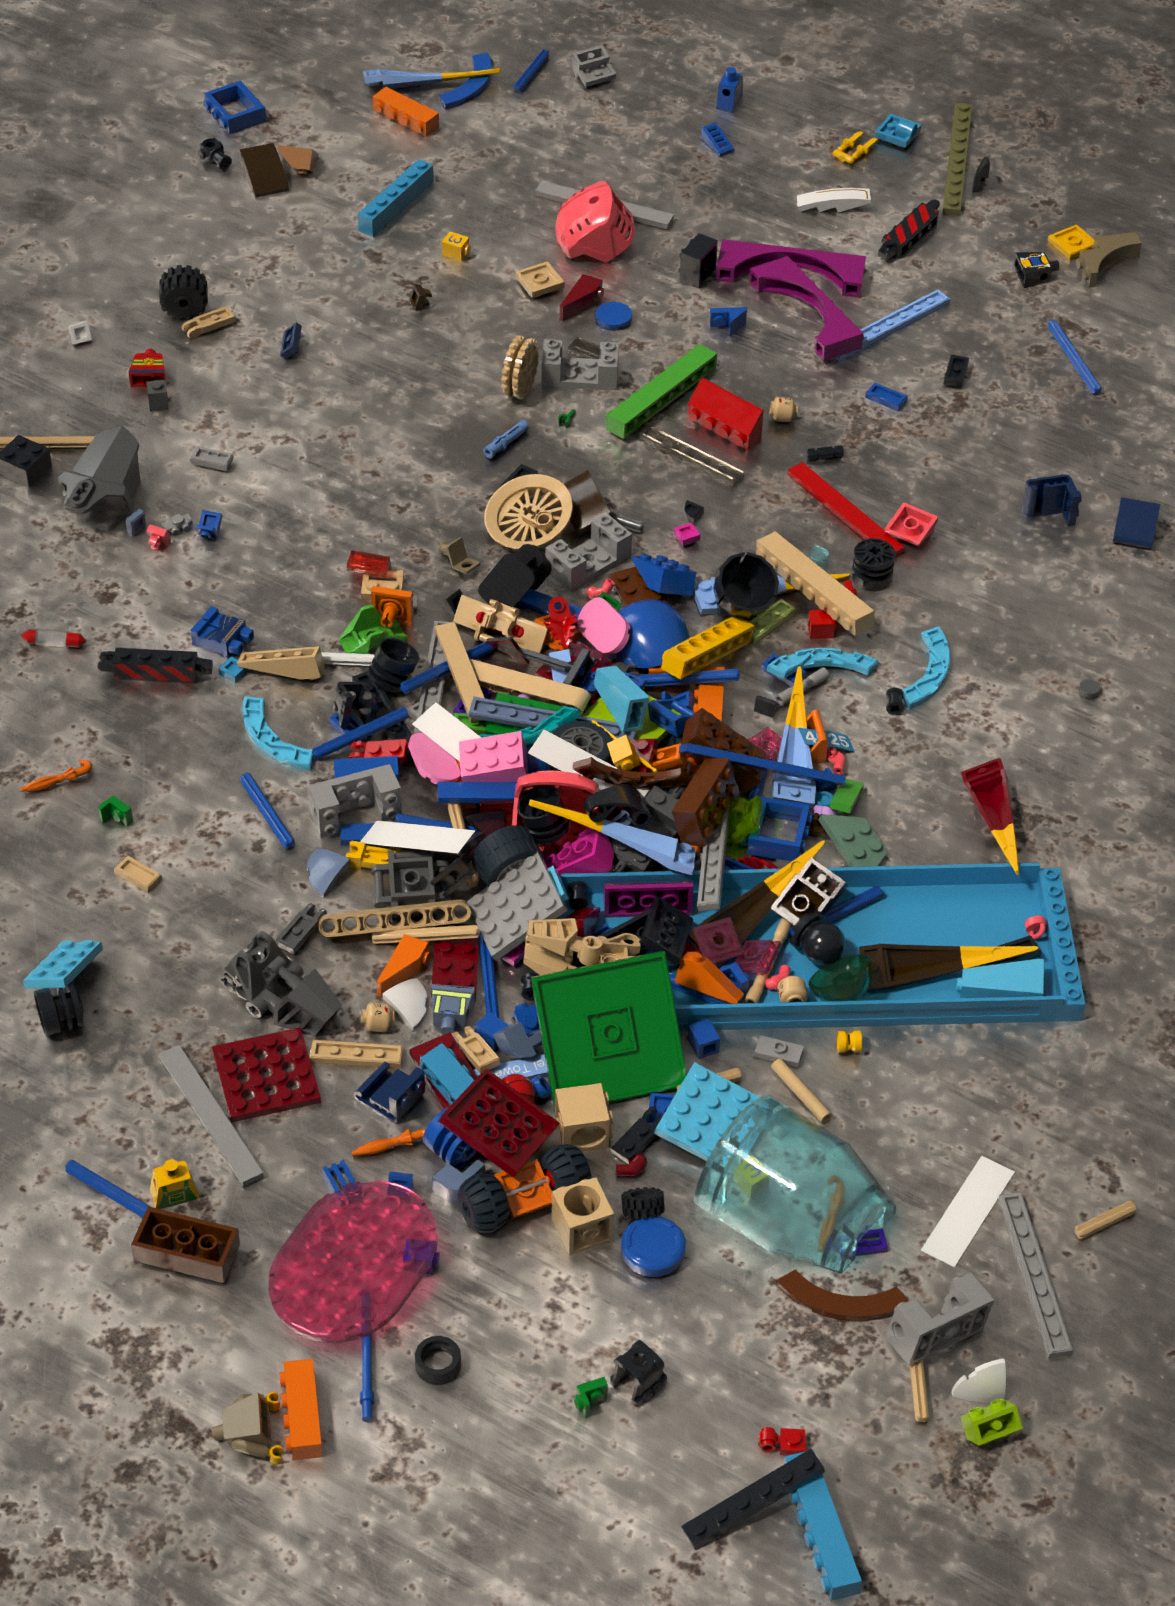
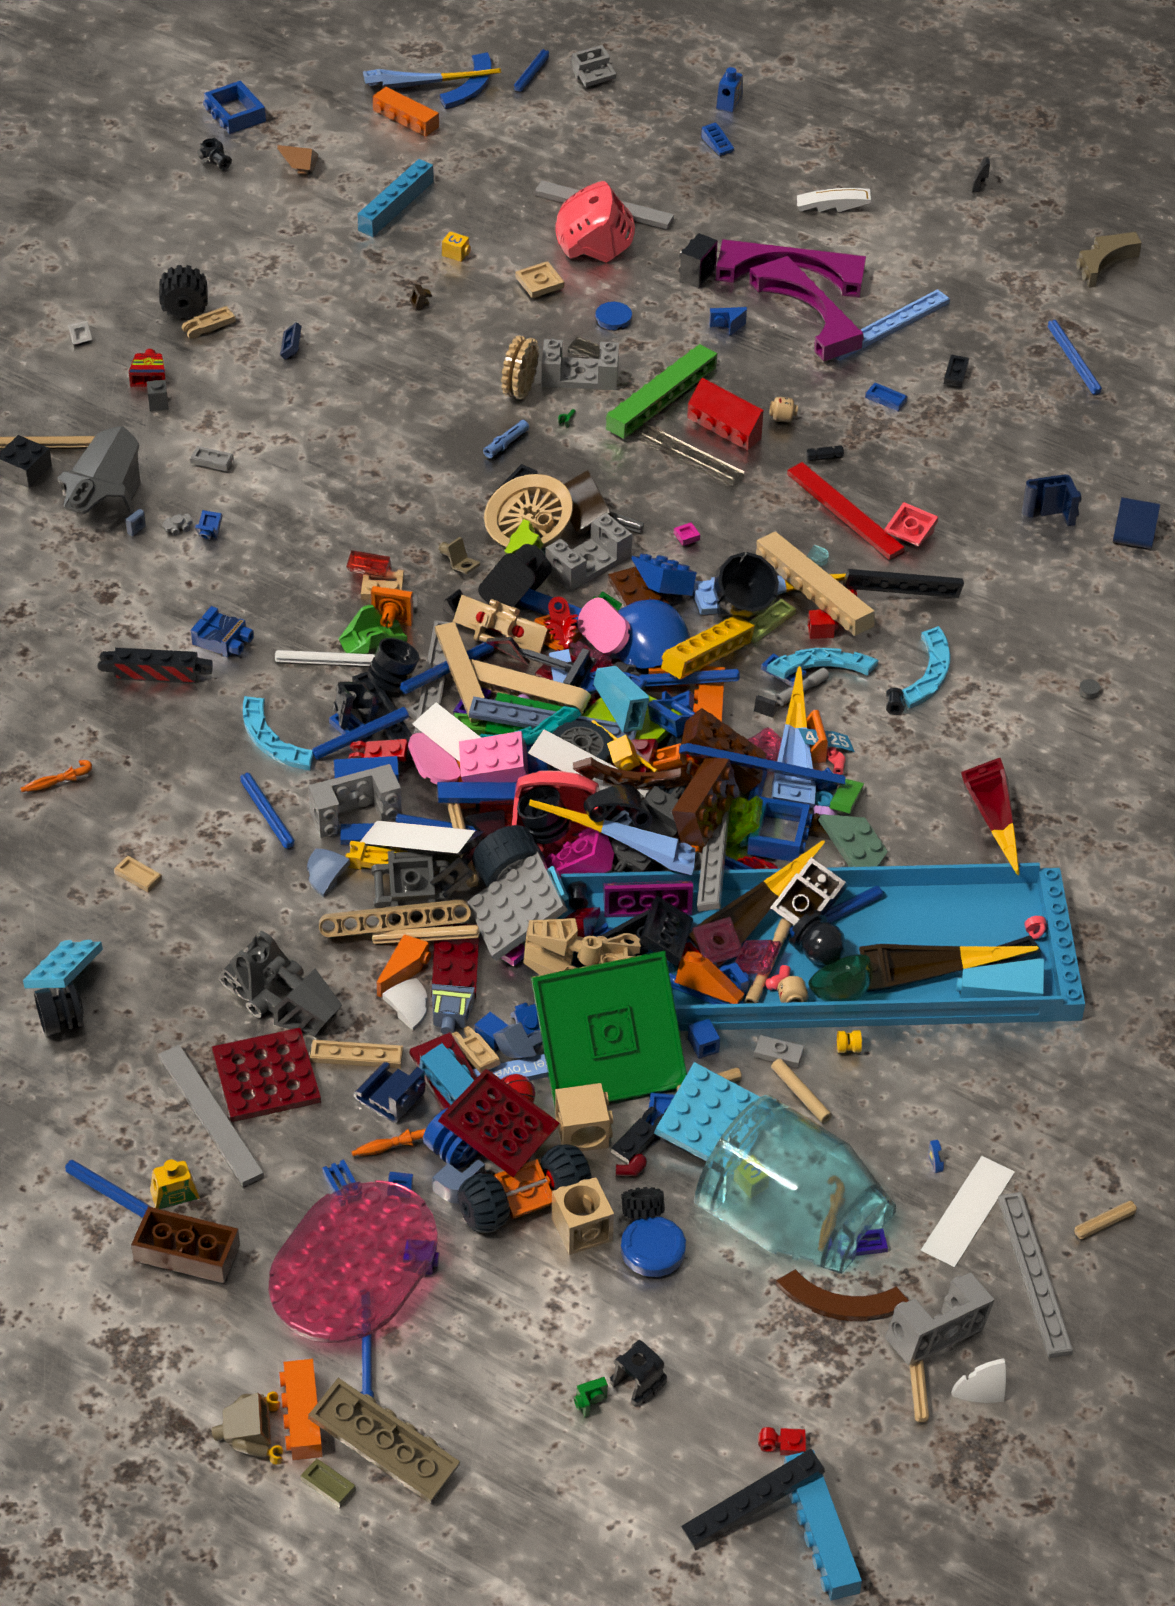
(53, 638): piece -> none
(117, 809): green bracket -> none
(158, 537): coral tile -> none
(231, 670): dark azure tile -> none
(263, 170): dark brown slope -> none
(293, 663): tan slope -> none
(299, 929): dark grey hinge -> none
(328, 1483): none -> olive tile
(377, 1017): tan head -> none
(384, 1439): none -> dark tan plate
(437, 1376): black tyre -> none
(488, 978): blue axle -> none
(523, 535): none -> lime brick
(527, 990): black wheel -> none
(541, 1087): blue tile -> none
(581, 297): dark red slope -> none
(606, 587): coral arm -> none
(693, 511): black tile -> none
(849, 143): yellow piece -> none
(873, 564): black wheel -> none
(898, 130): dark azure plate -> none
(903, 583): none -> black plate
(910, 231): black hinge -> none
(933, 1154): none -> blue tile
(957, 159): olive plate -> none
(991, 1422): lime brick -> none
(1034, 268): black torso -> none
(1071, 241): yellow tile -> none

